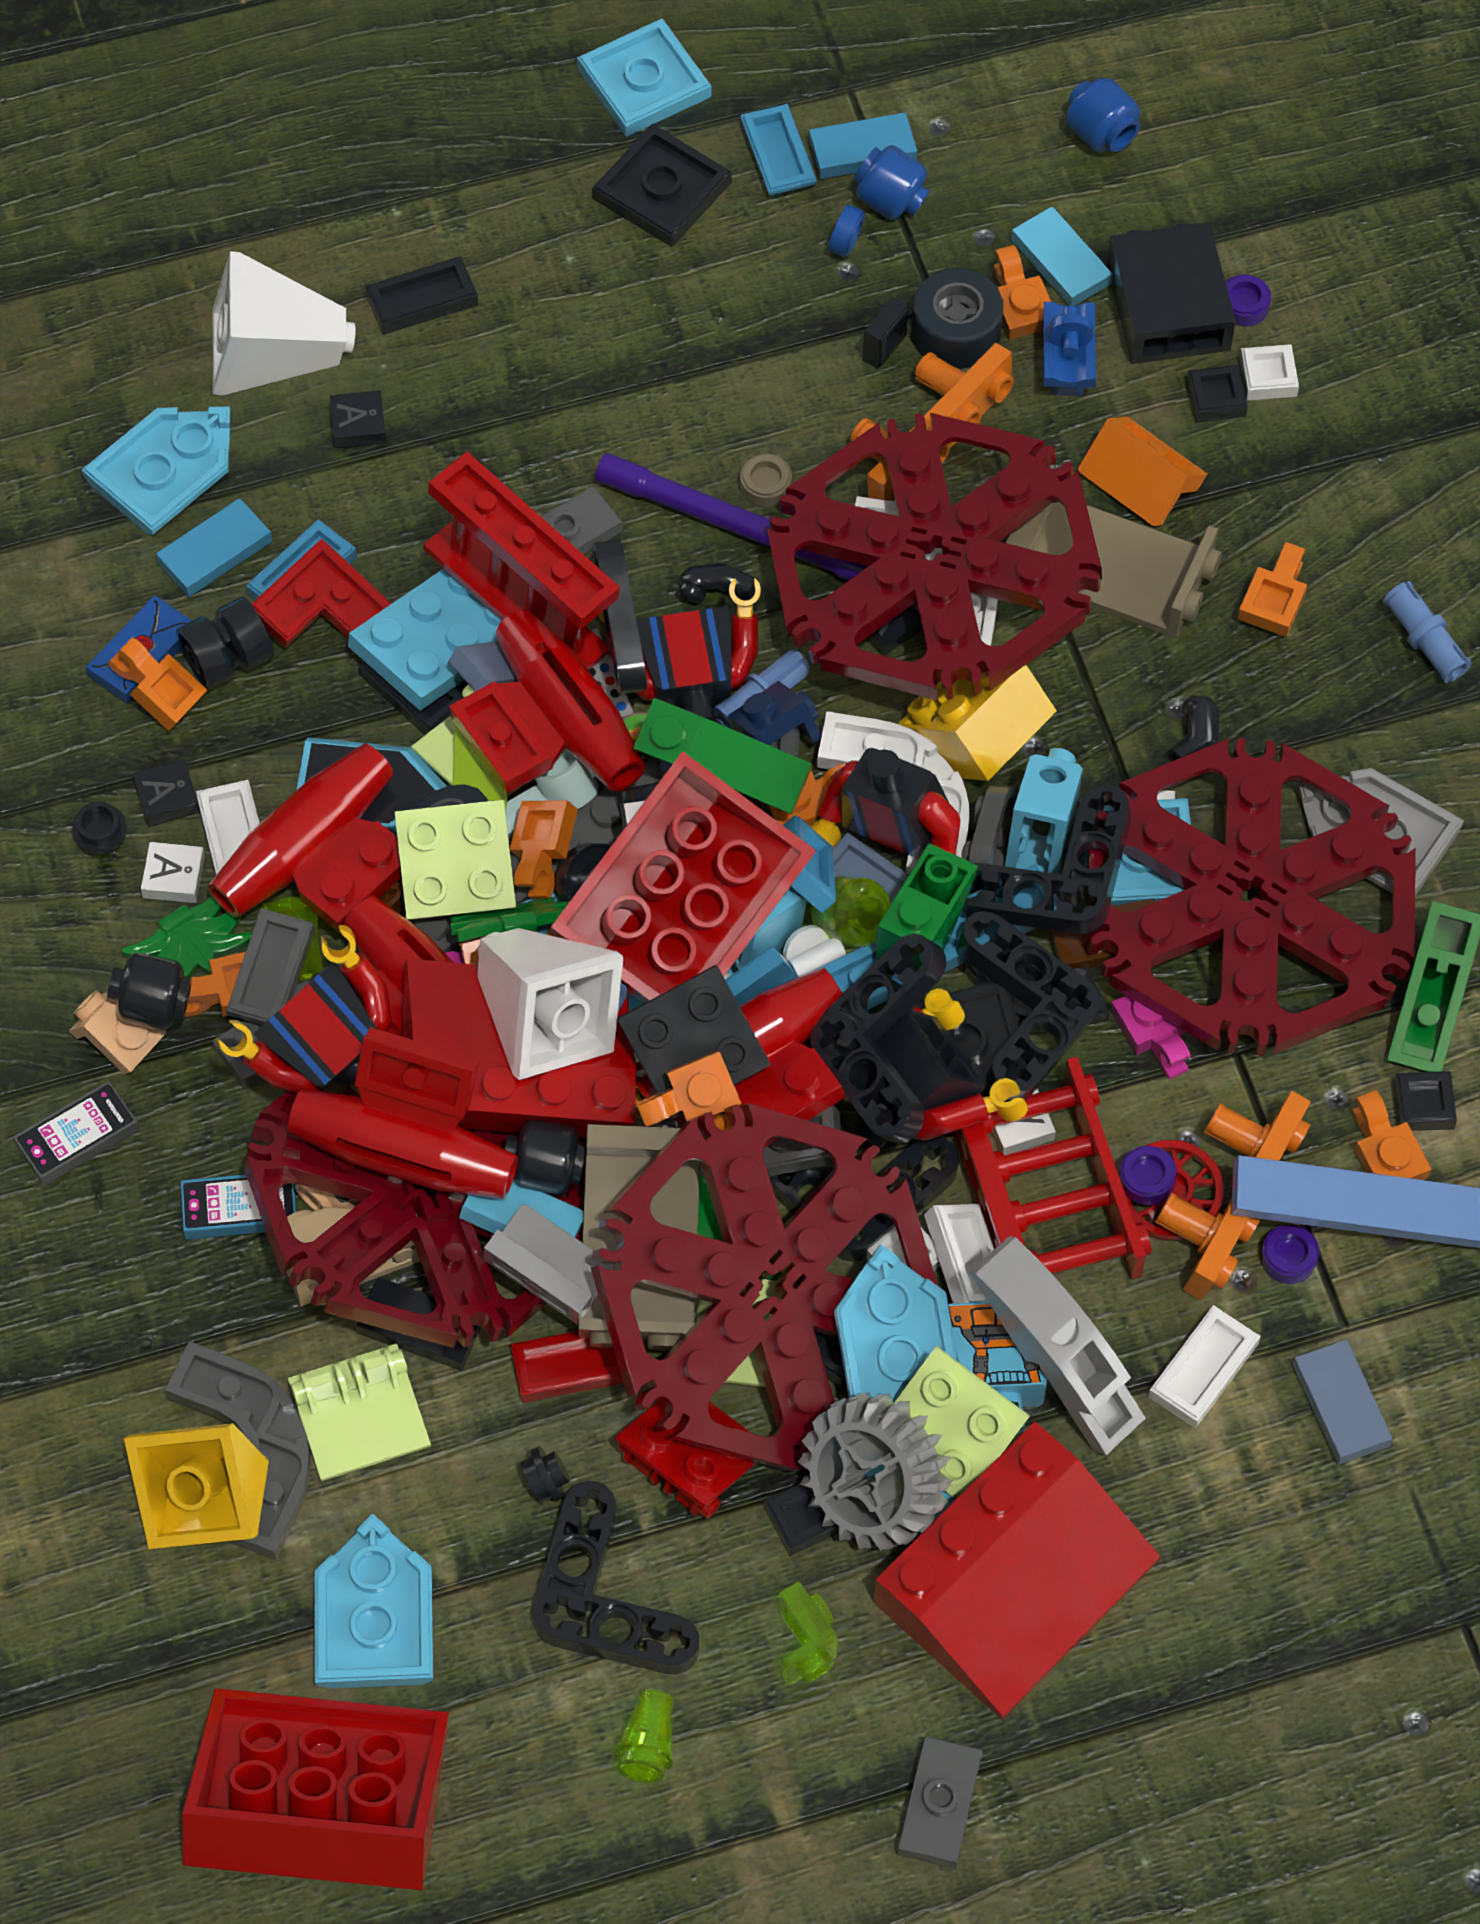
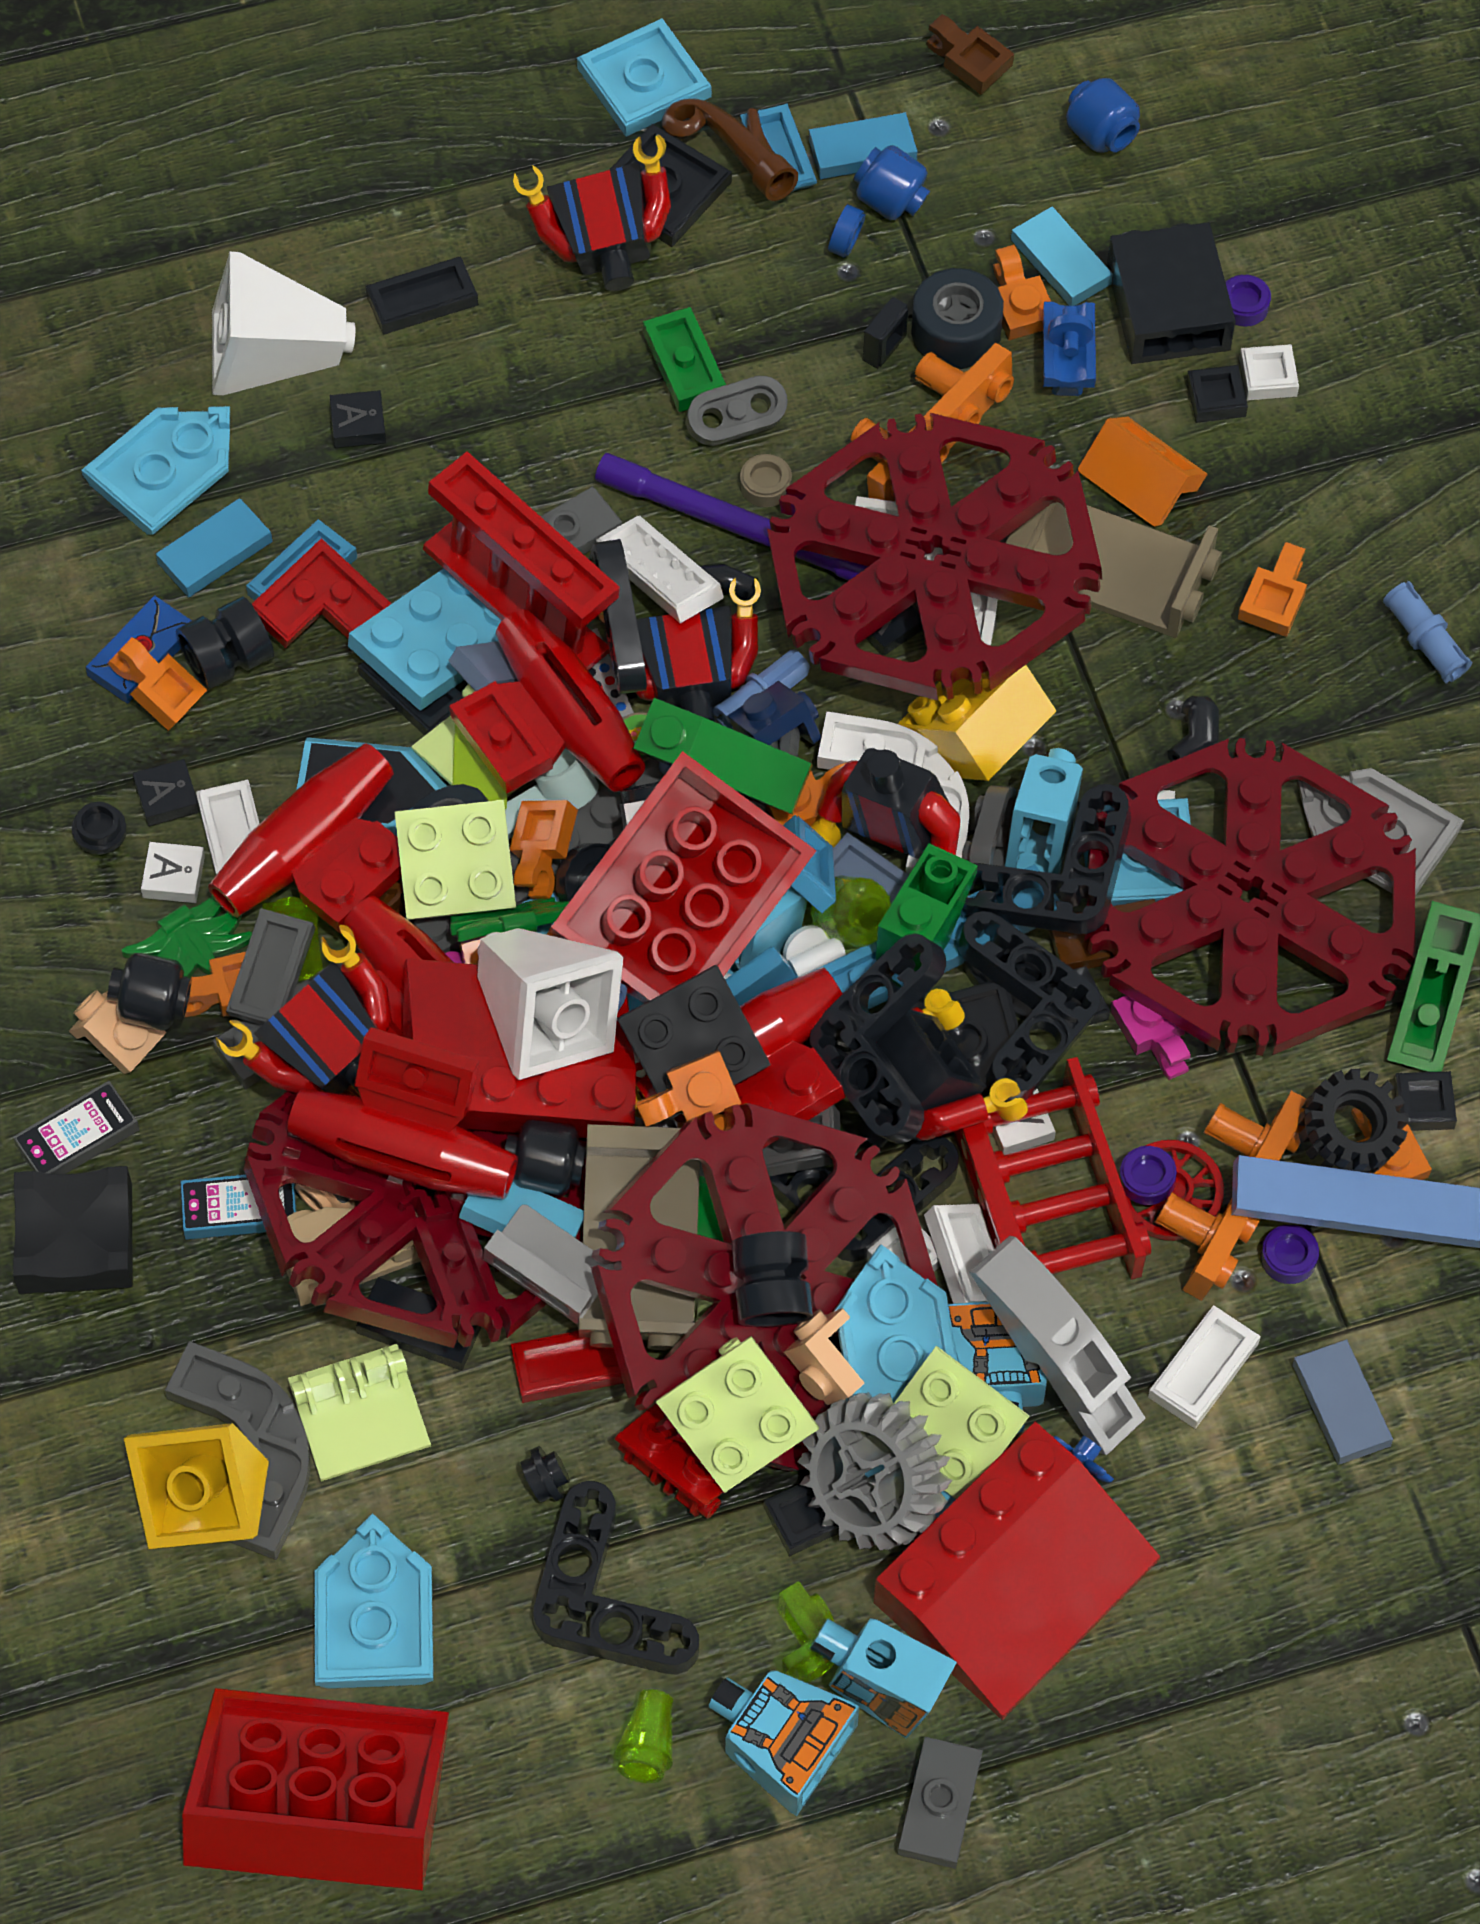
(73, 1231): none -> black brick
(604, 217): none -> torso
(664, 570): none -> white plate
(682, 356): none -> green plate
(734, 410): none -> dark grey plate
(737, 1413): none -> yellowish green hinge
(769, 170): none -> reddish brown plant
(772, 1279): none -> black wheel
(784, 1733): none -> torso
(820, 1364): none -> light nougat bracket
(884, 1672): none -> medium azure torso
(971, 57): none -> reddish brown plate
(1086, 1452): none -> blue plant
(1369, 1099): none -> black tyre

